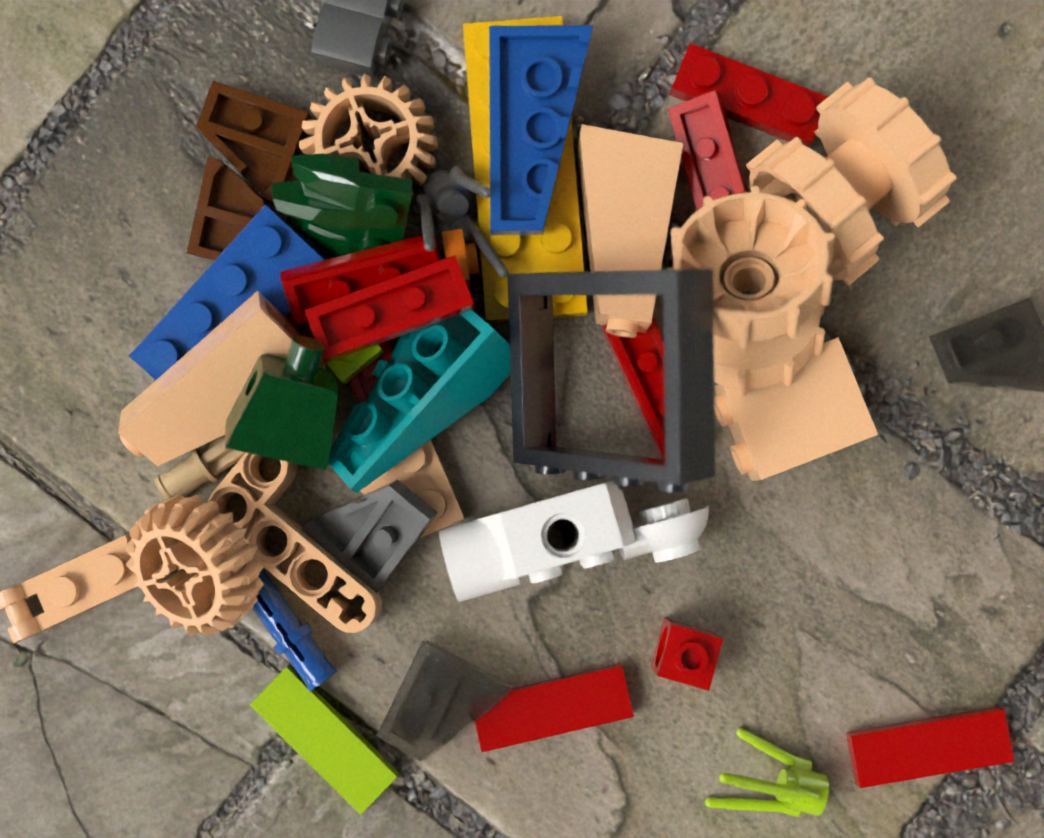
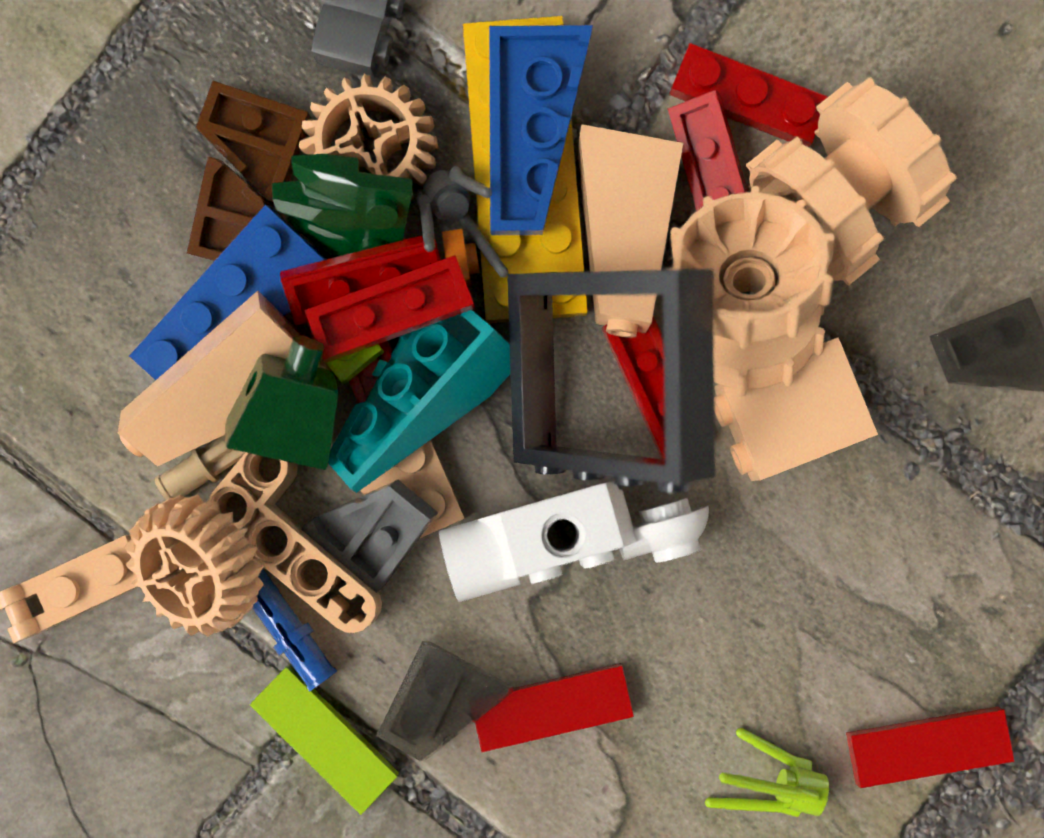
(686, 654): red brick -> none

